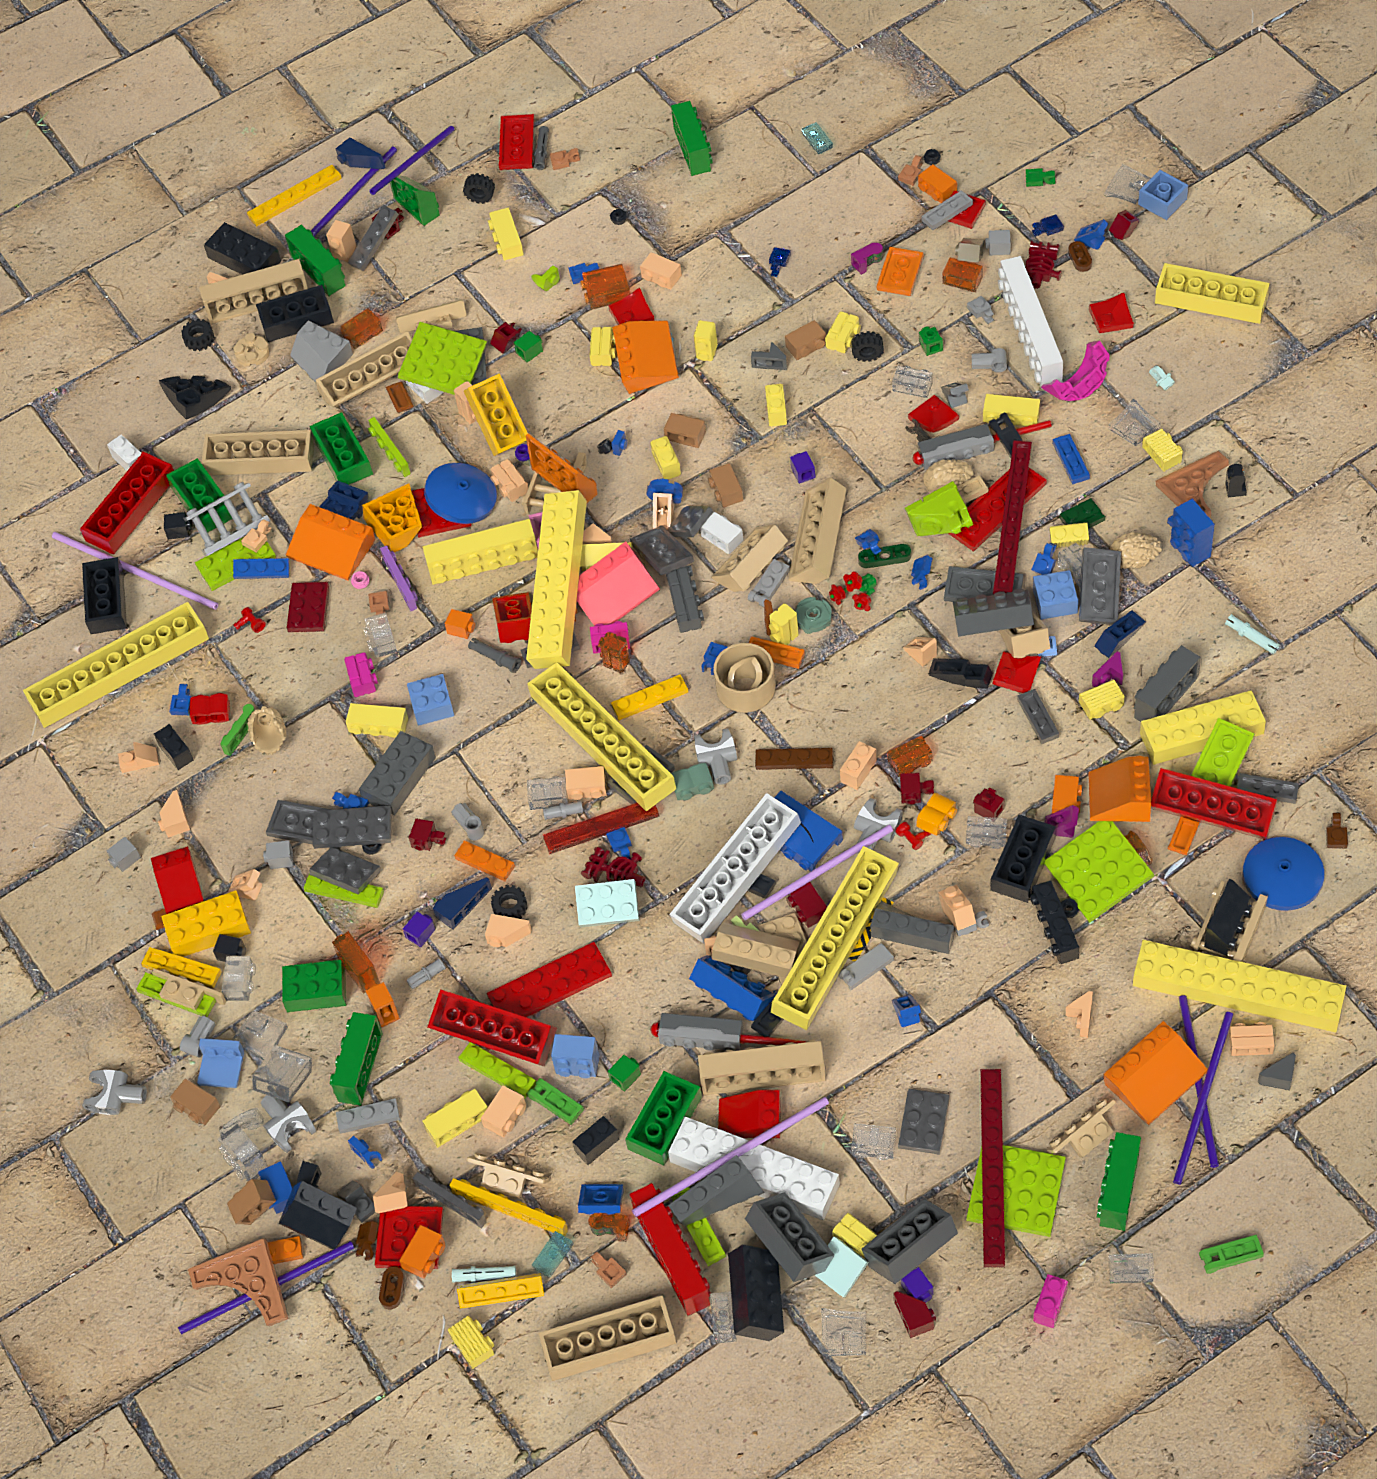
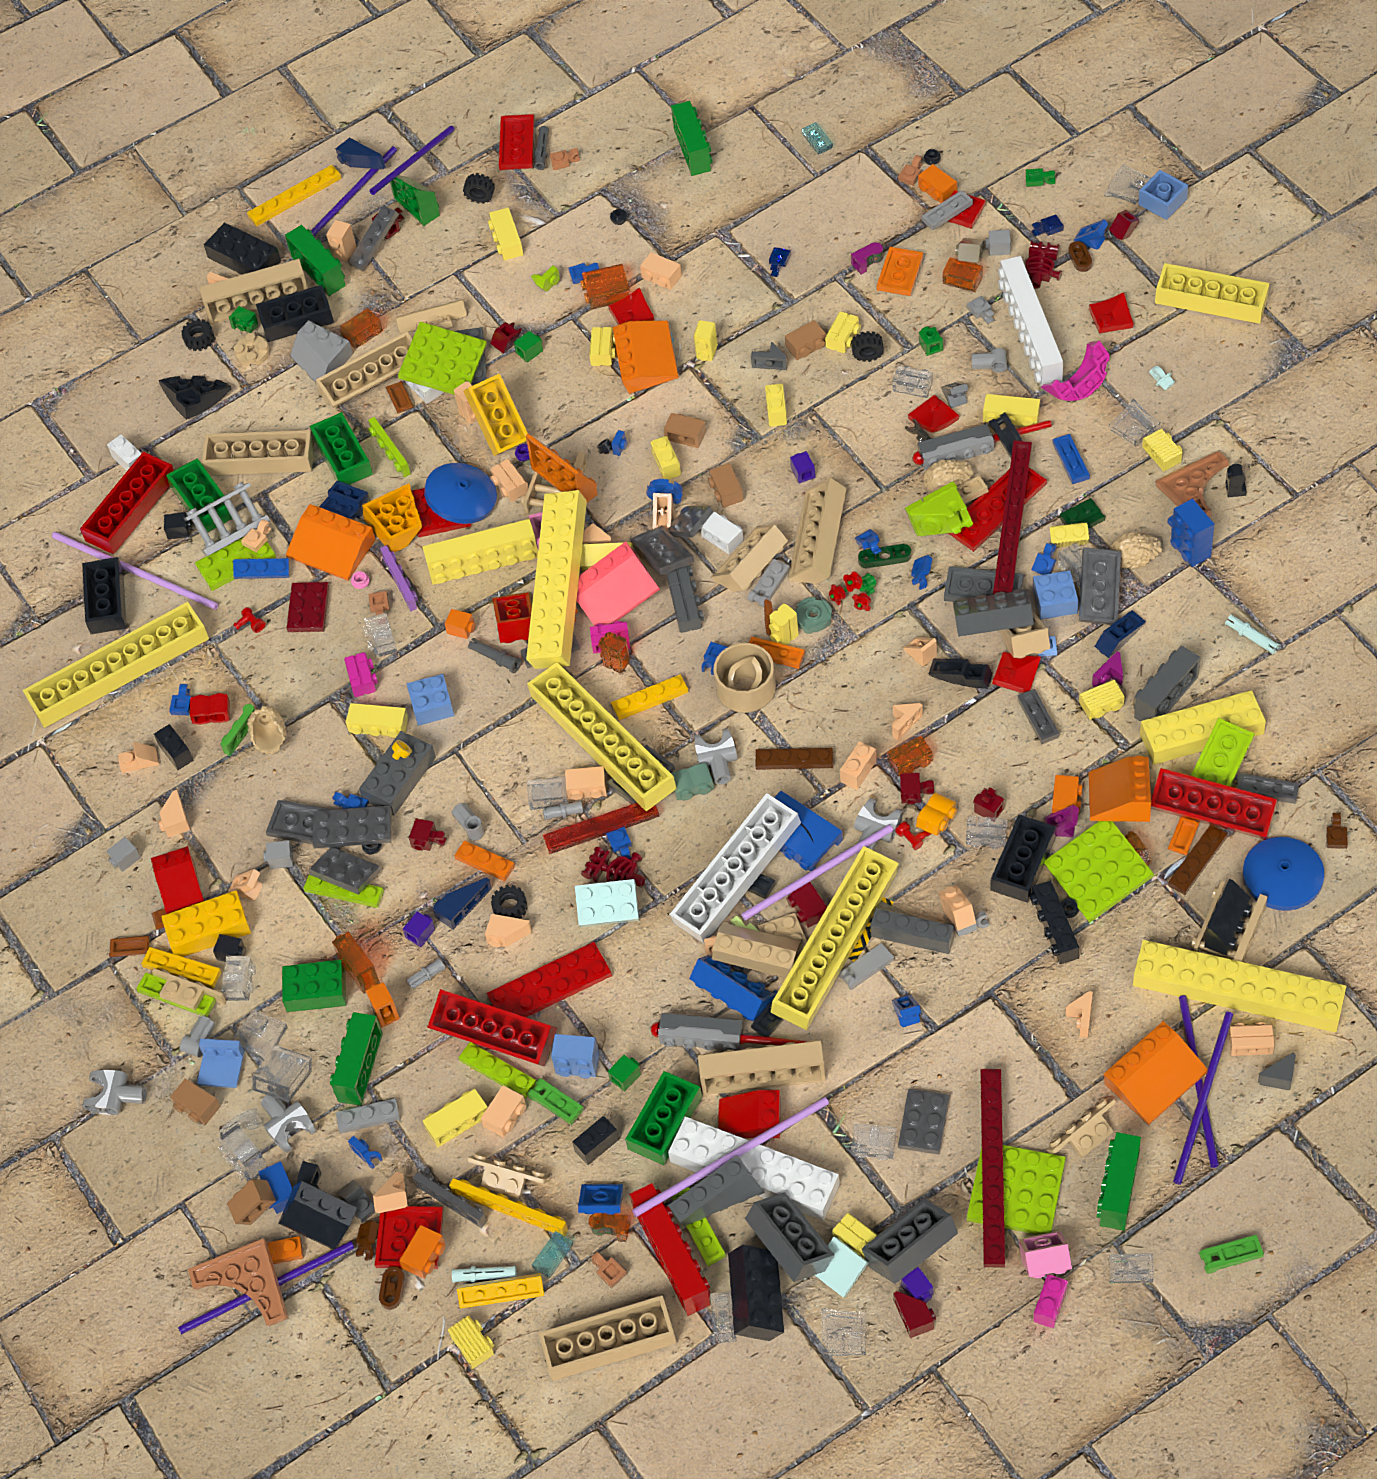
(129, 946): none -> dark orange tile
(243, 320): none -> green brick
(400, 749): none -> yellow tile
(906, 717): none -> light nougat slope
(1045, 1254): none -> bright pink brick
(1197, 859): none -> reddish brown plate

